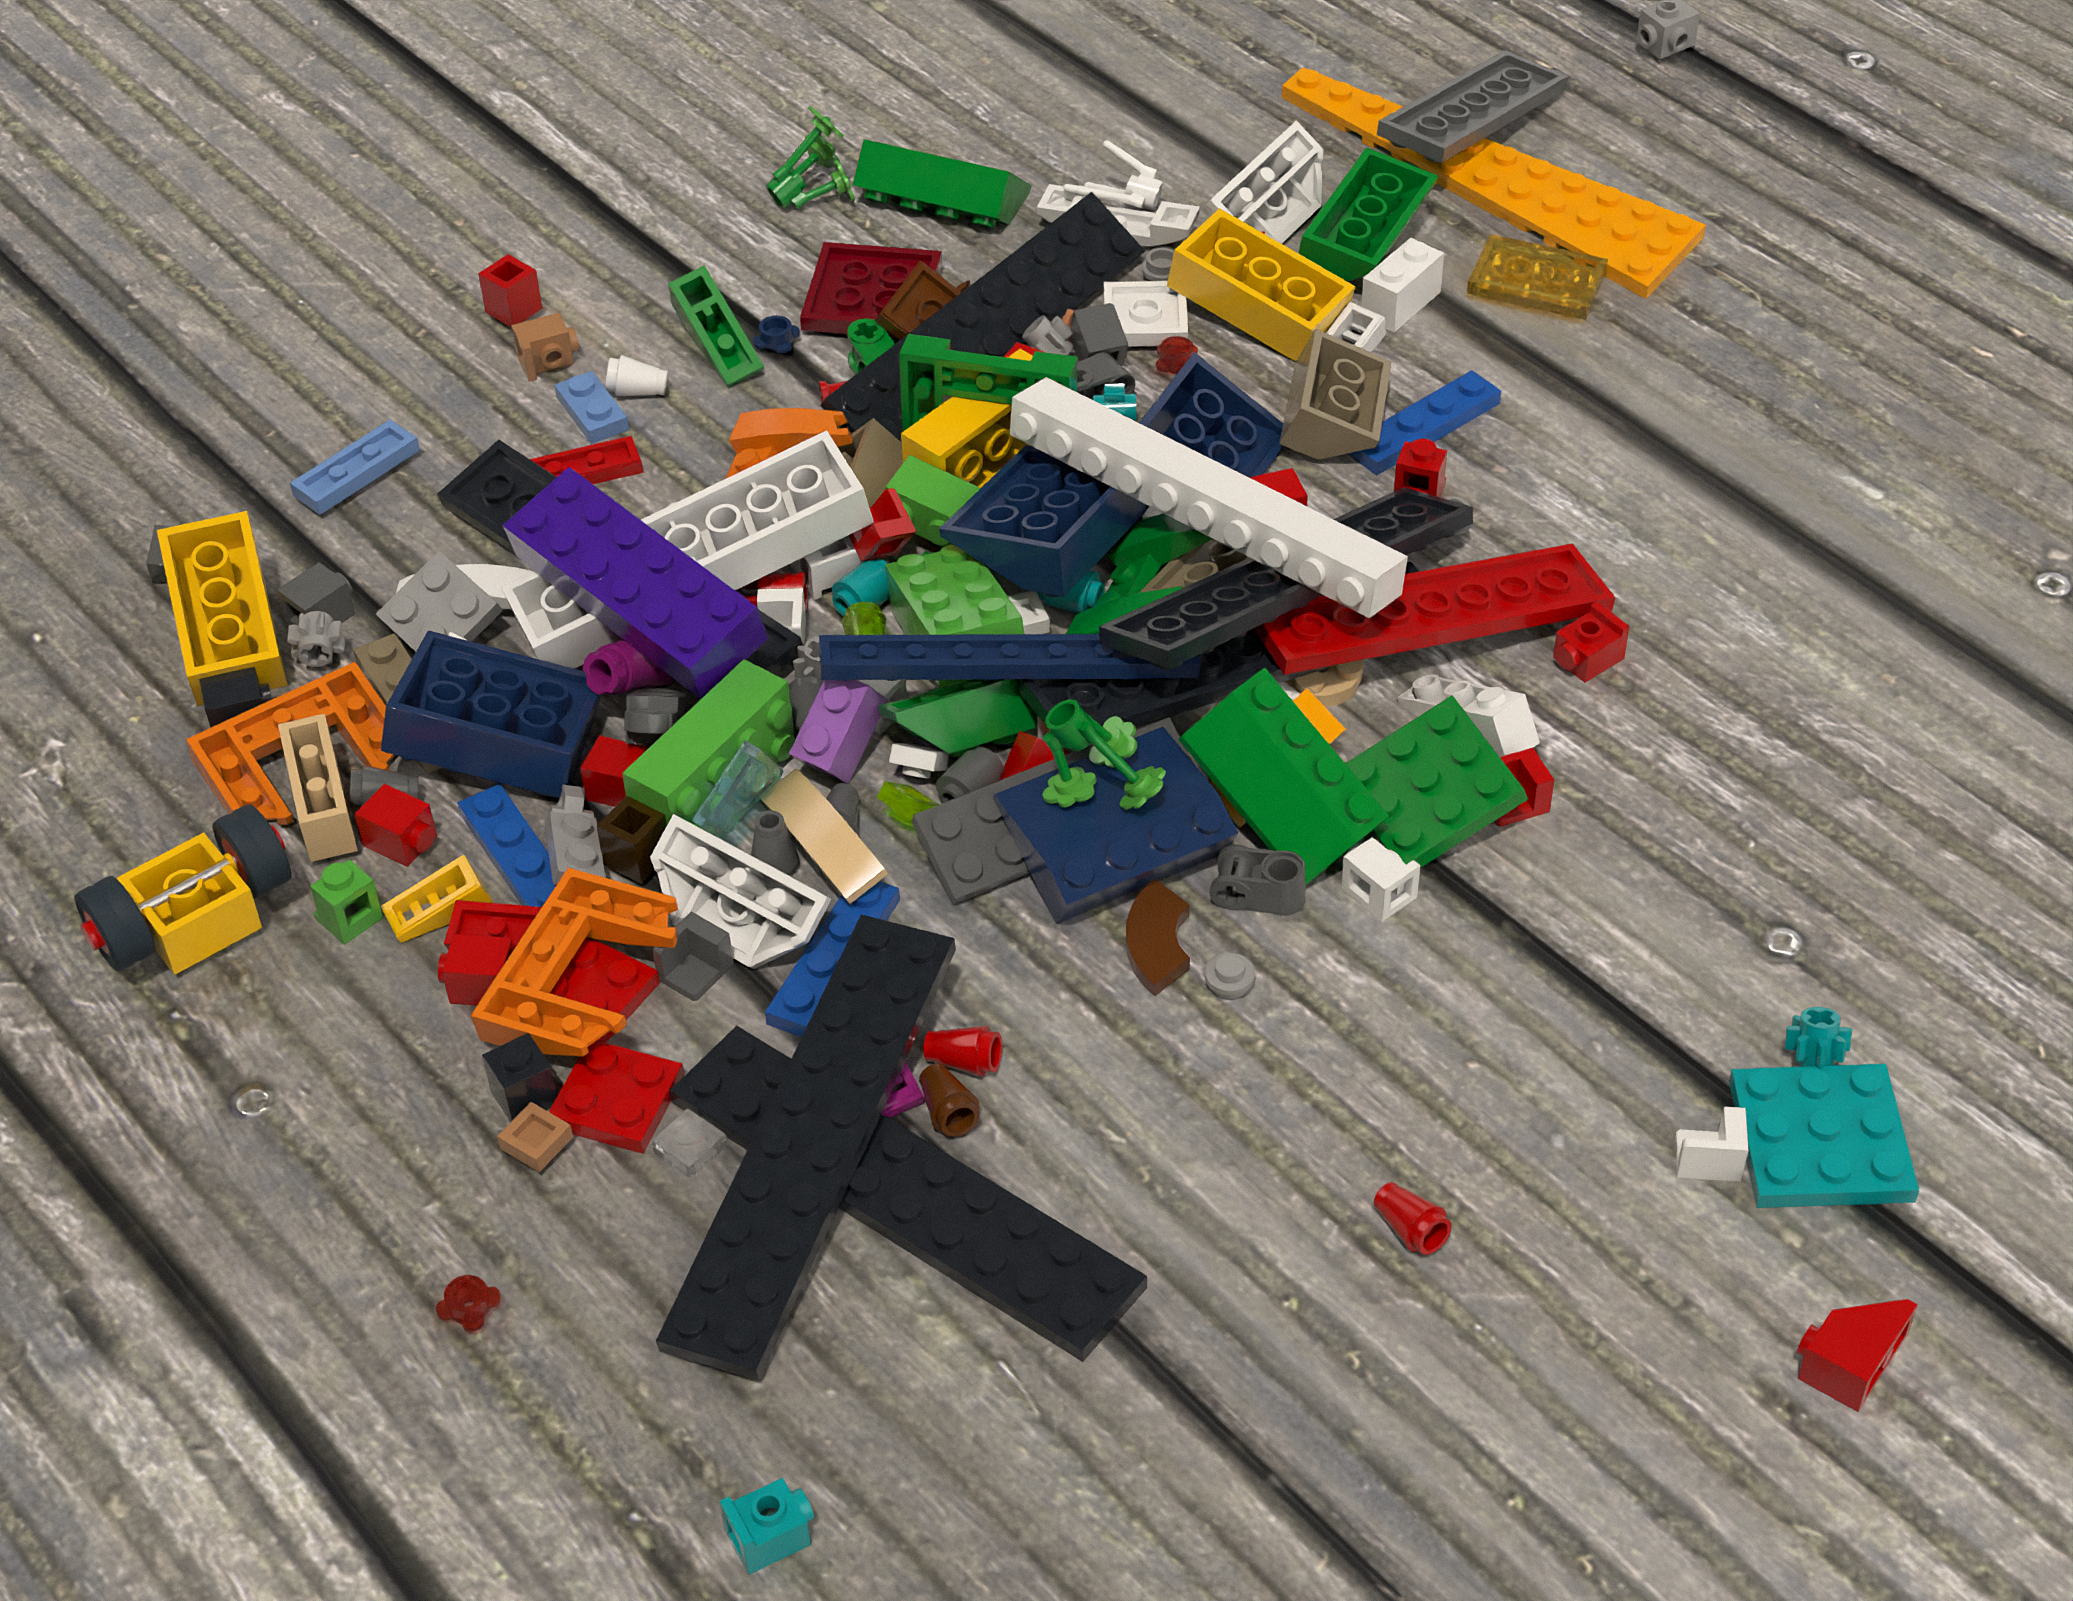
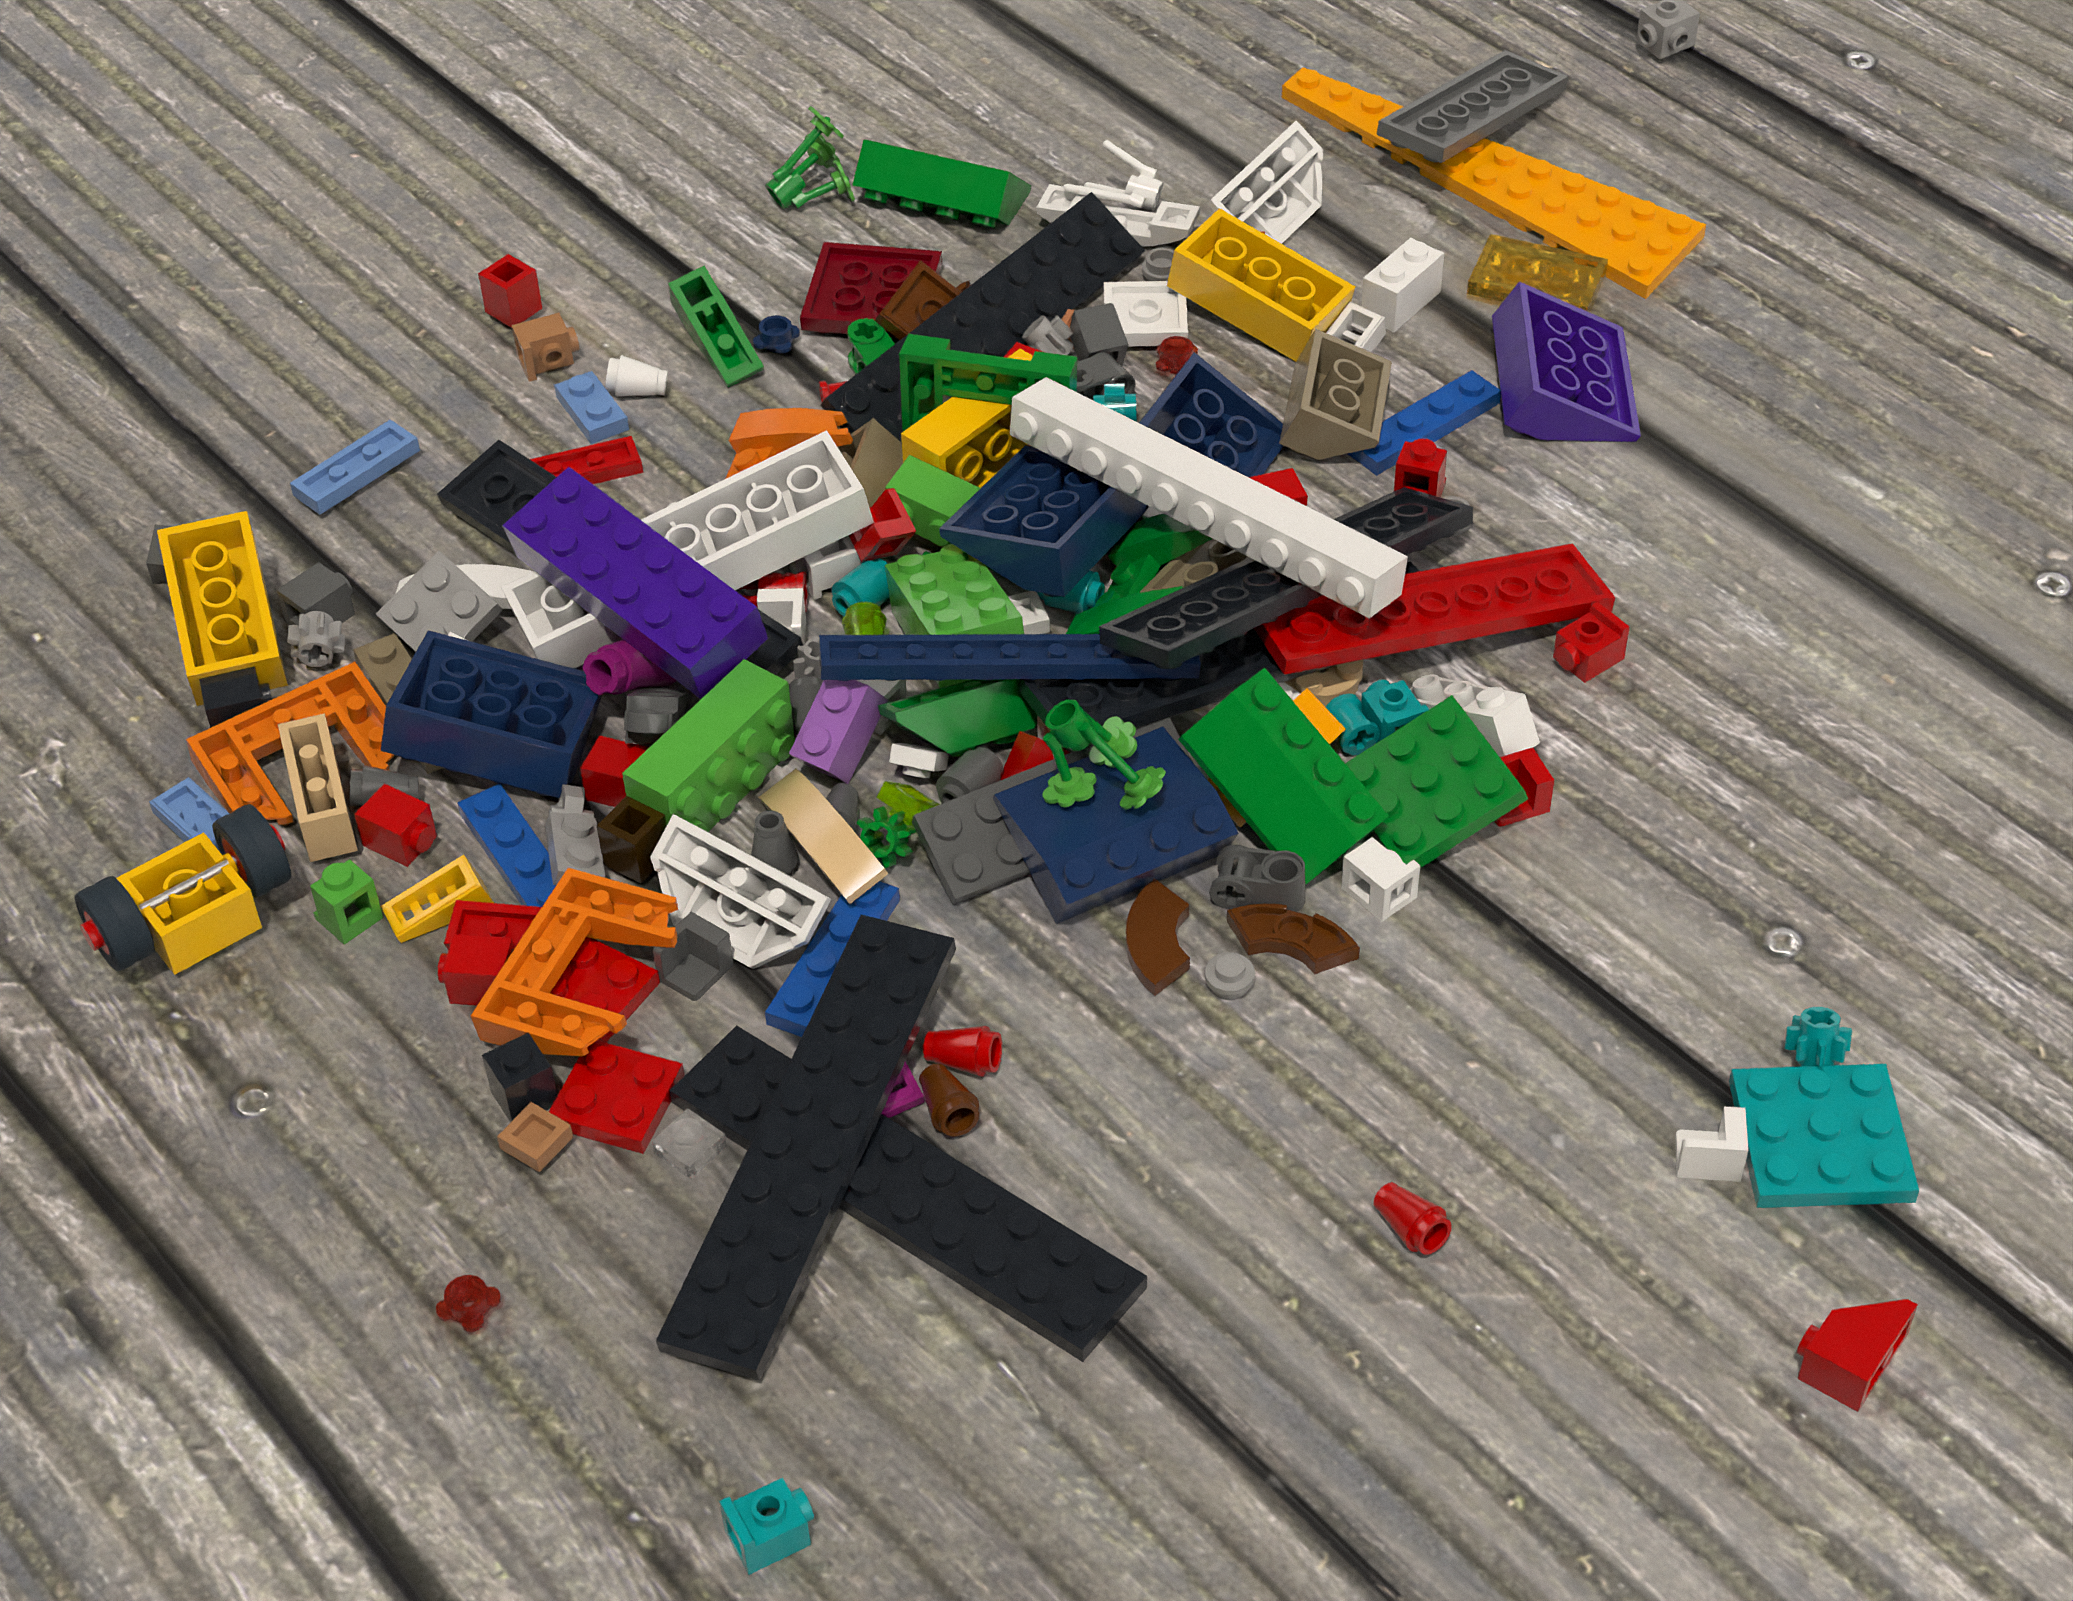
(188, 810): none -> medium blue plate
(737, 790): clear light blue wing -> none
(897, 835): none -> green gear
(1281, 931): none -> reddish brown tile
(1359, 731): none -> teal bush
(1366, 214): green slope -> none
(1390, 705): none -> teal brick
(1562, 370): none -> dark purple slope

